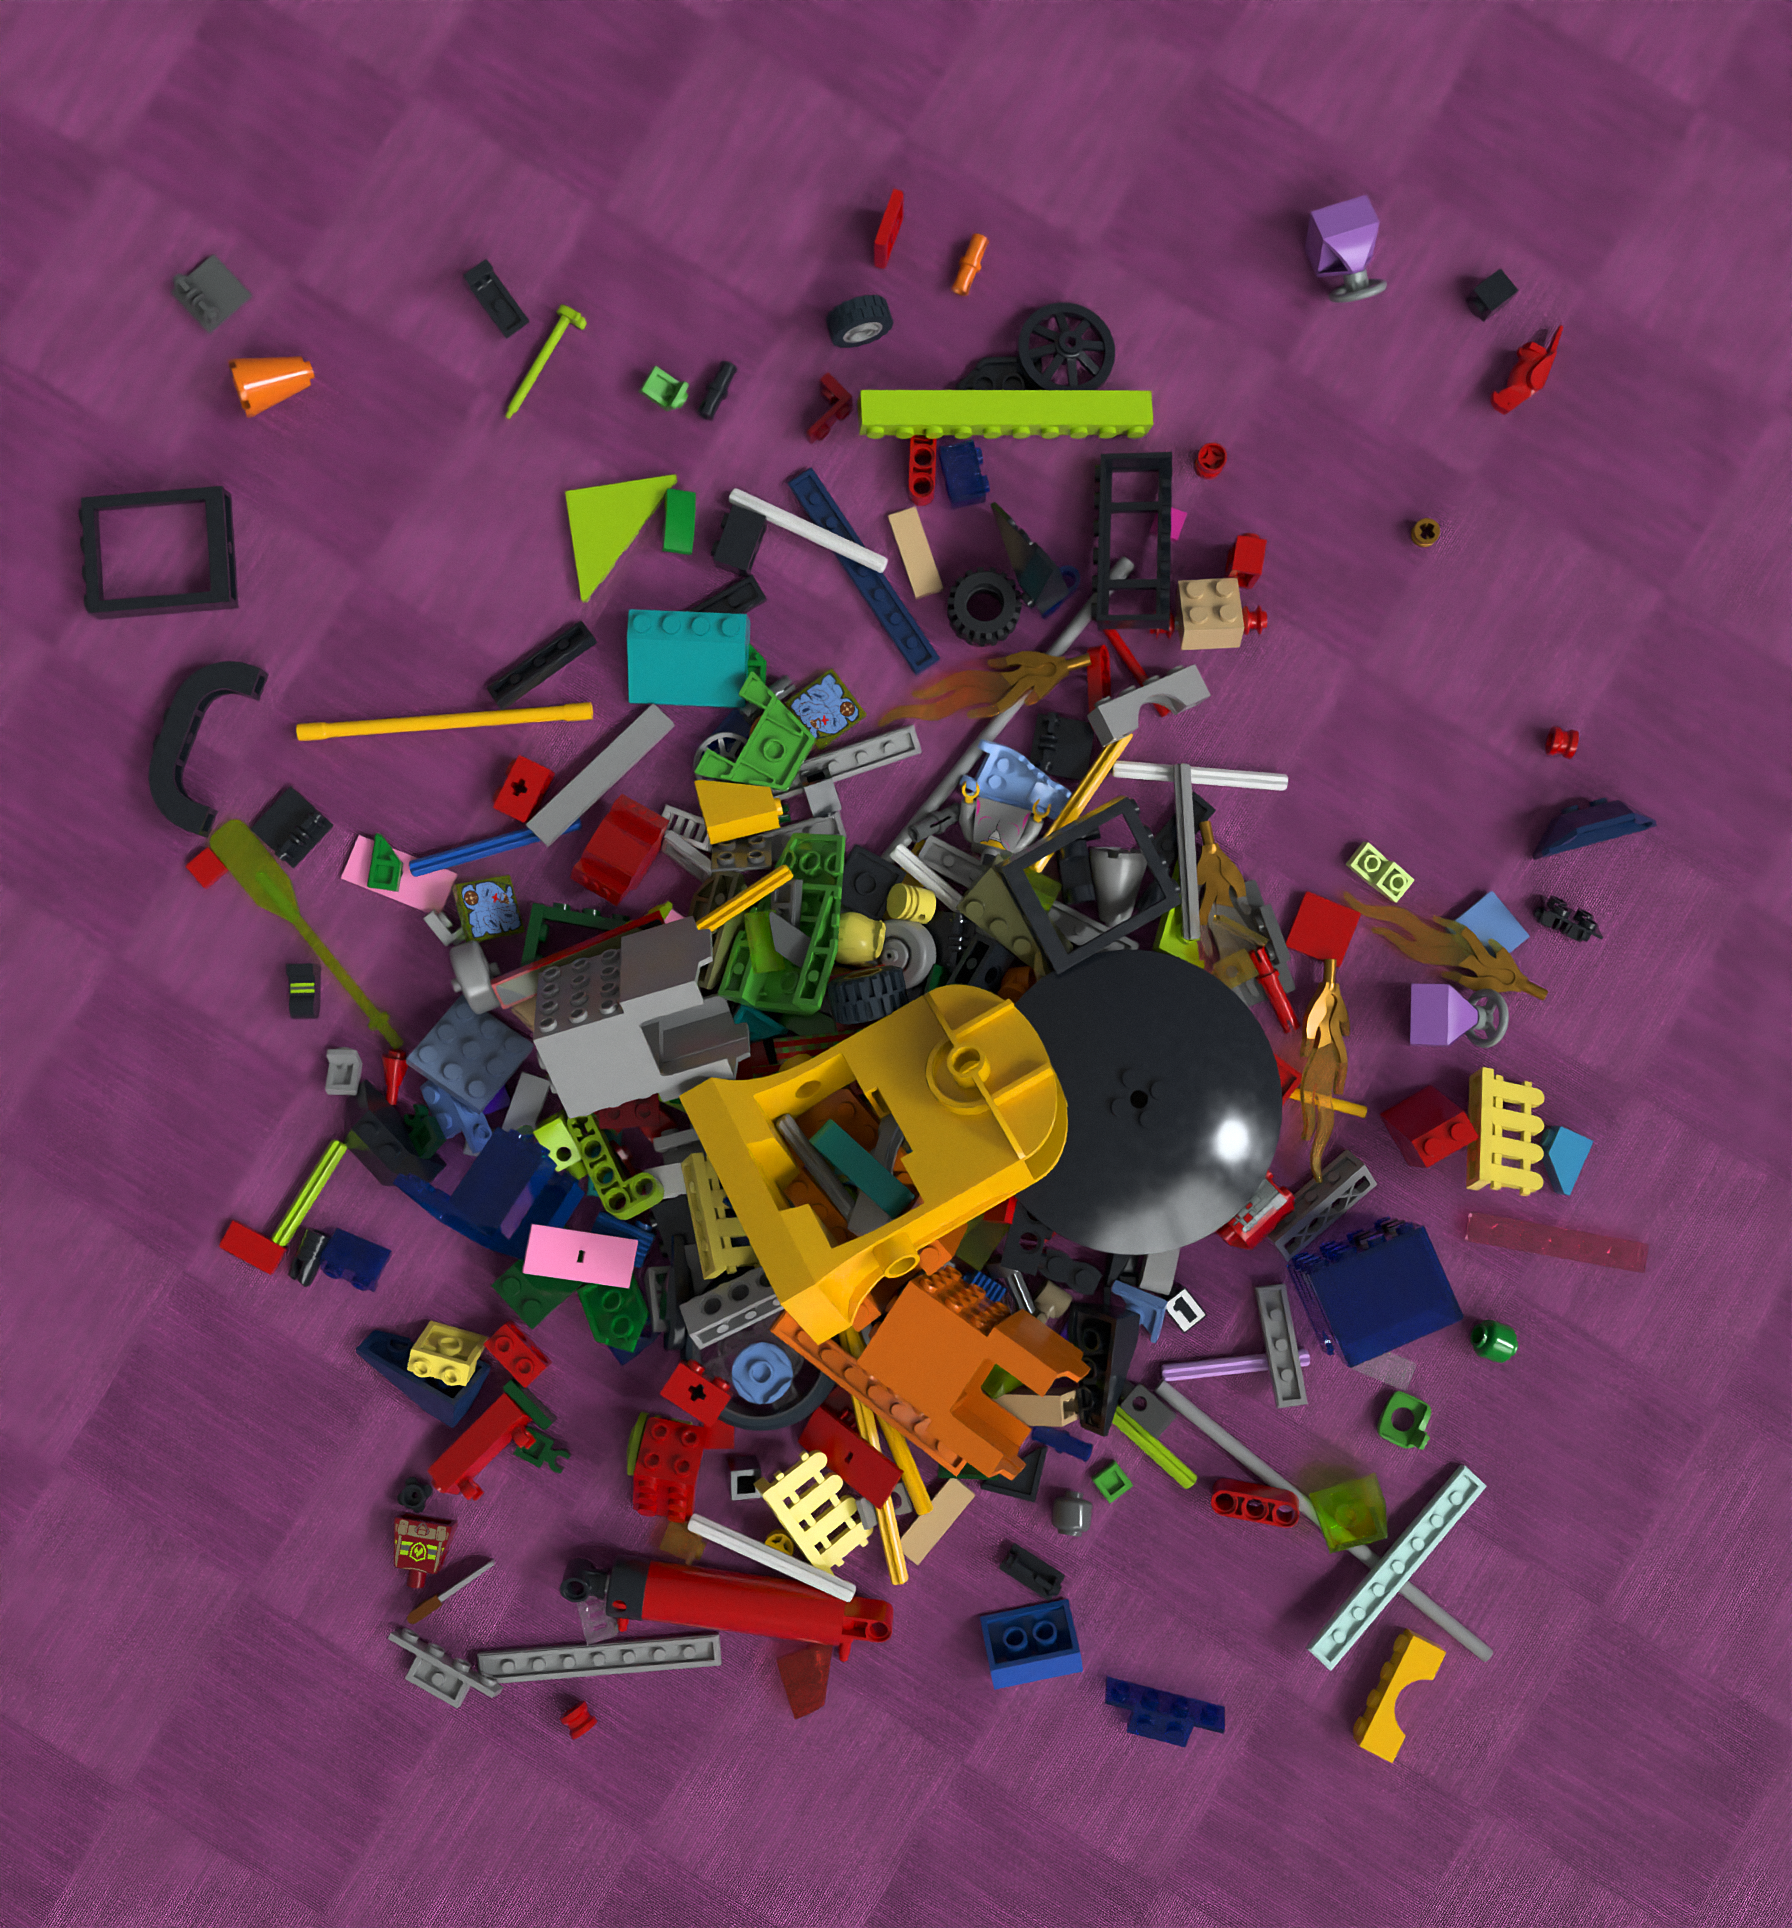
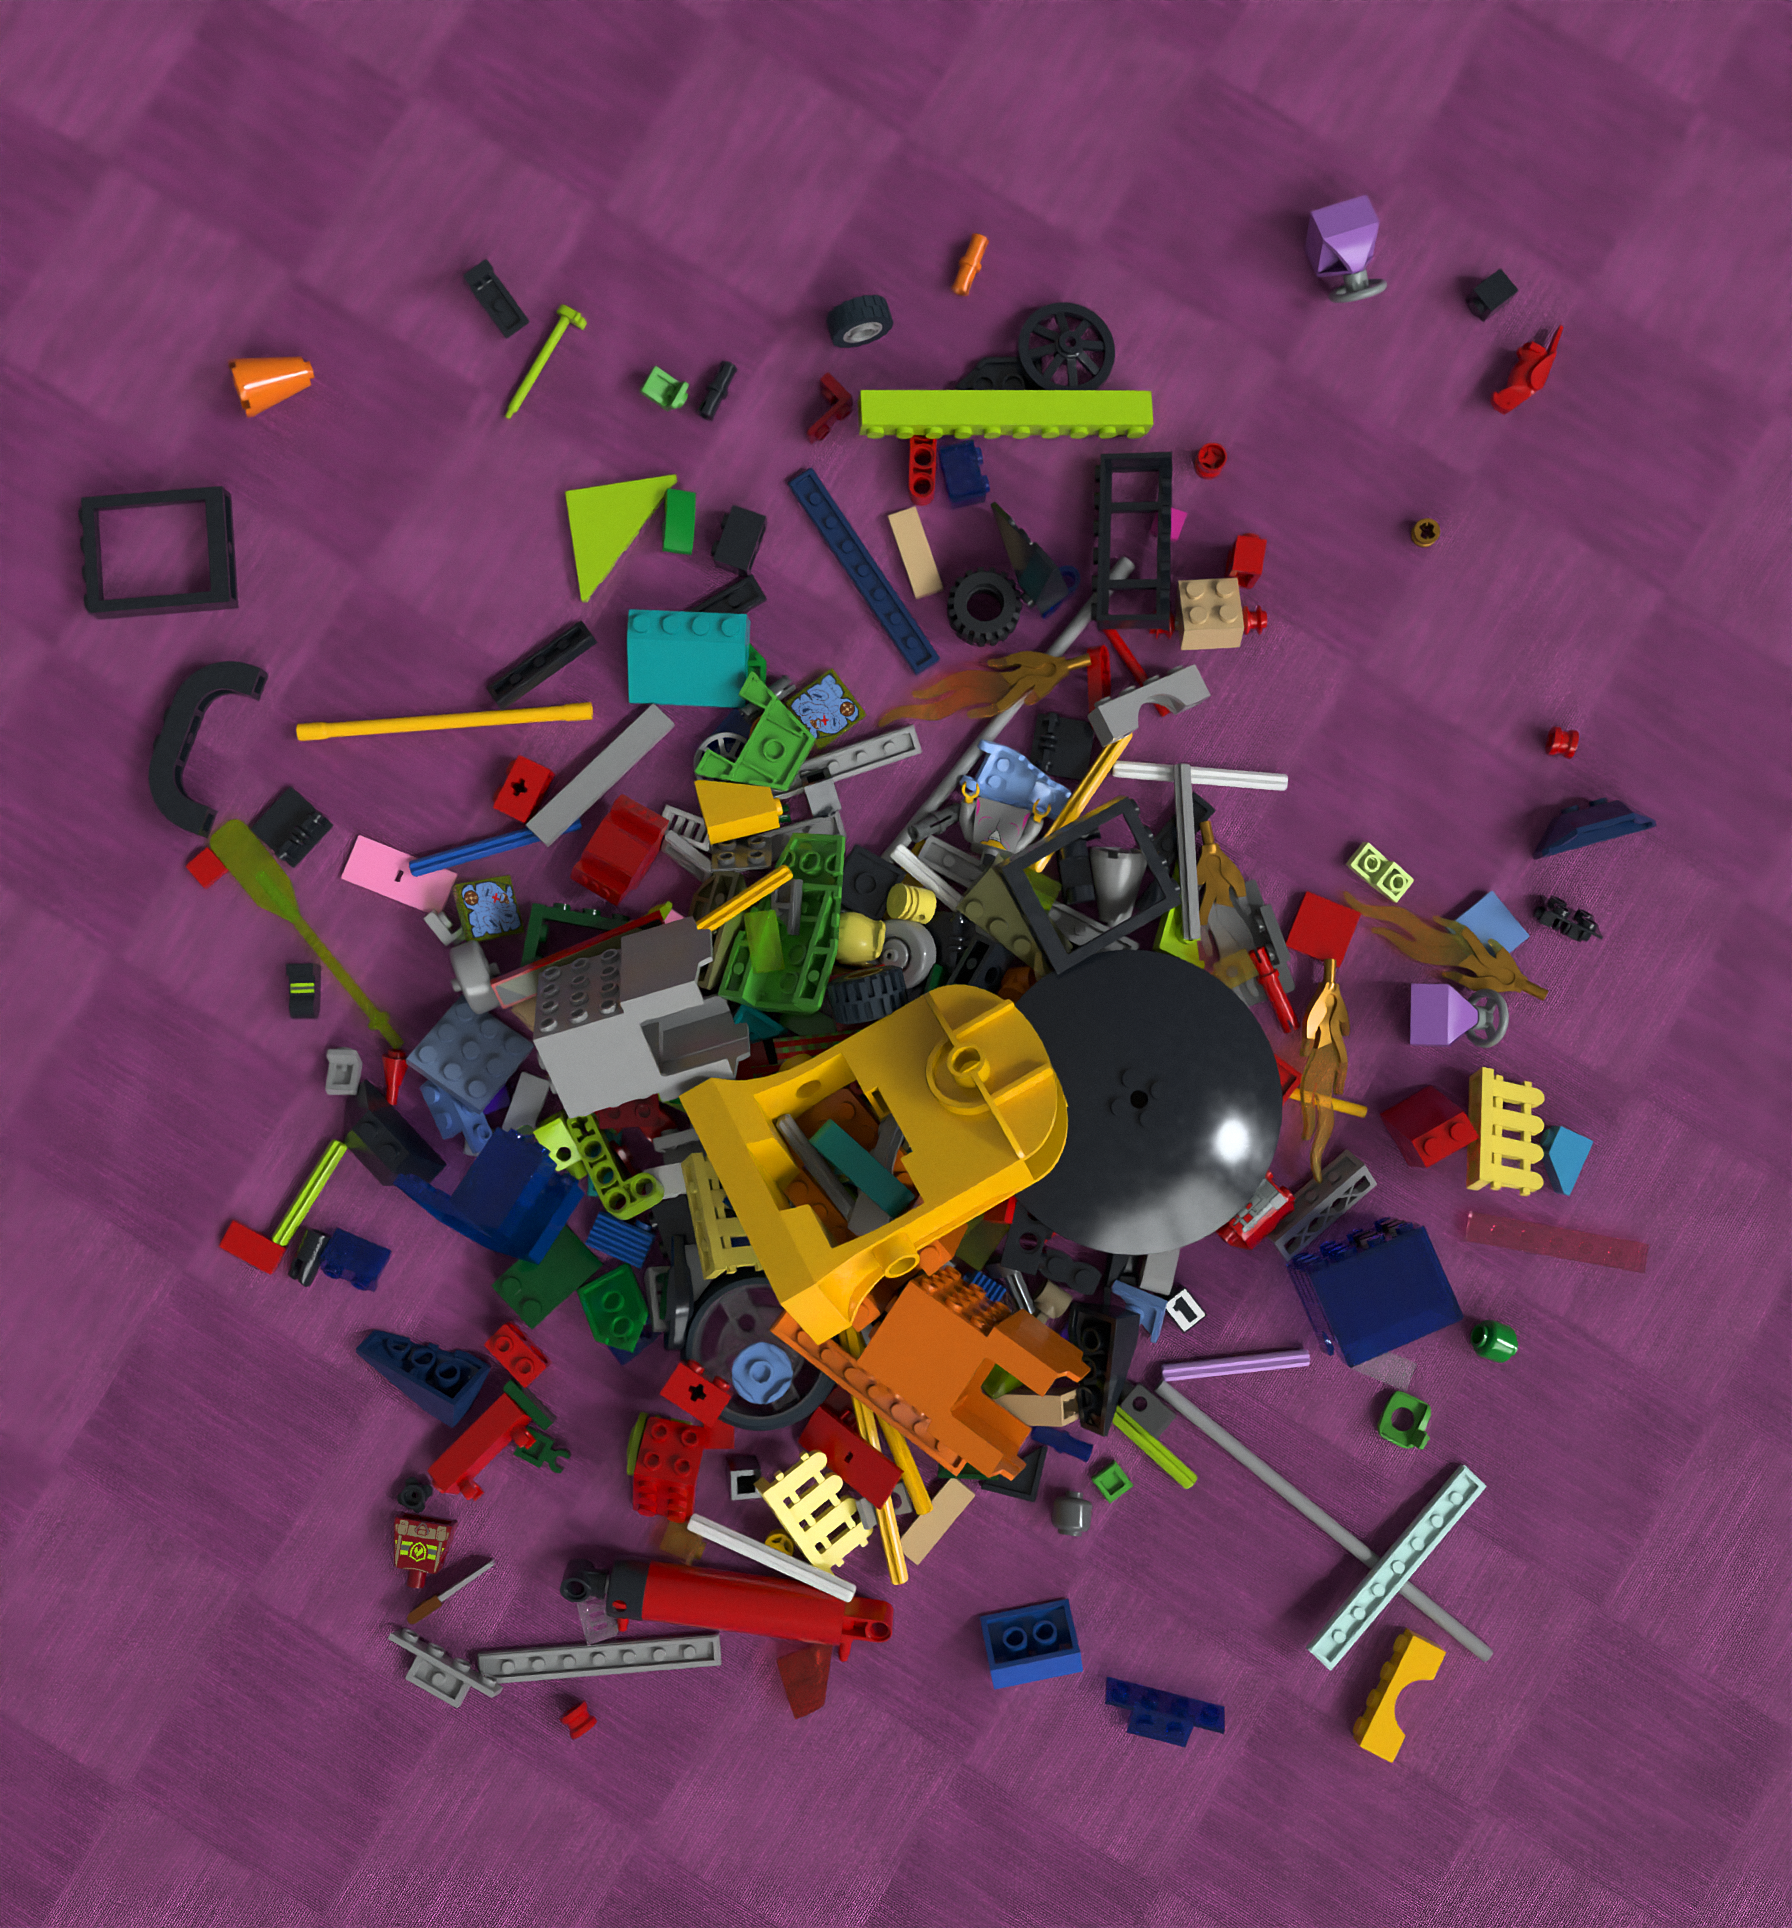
(210, 293): dark grey hinge -> none
(385, 866): green tile -> none
(426, 1132): dark green plate -> none
(446, 1353): light yellow plate -> none
(556, 1251): bright pink piece -> none
(731, 1308): light grey brick -> none
(789, 940): dark grey tile -> none
(809, 530): white axle -> none
(889, 229): red tile -> none
(1032, 1572): black hinge -> none
(1239, 930): clear yellow piece -> none
(1265, 1513): red beam -> none
(1280, 1346): light grey tile -> none
(1351, 1512): clear neon green slope -> none

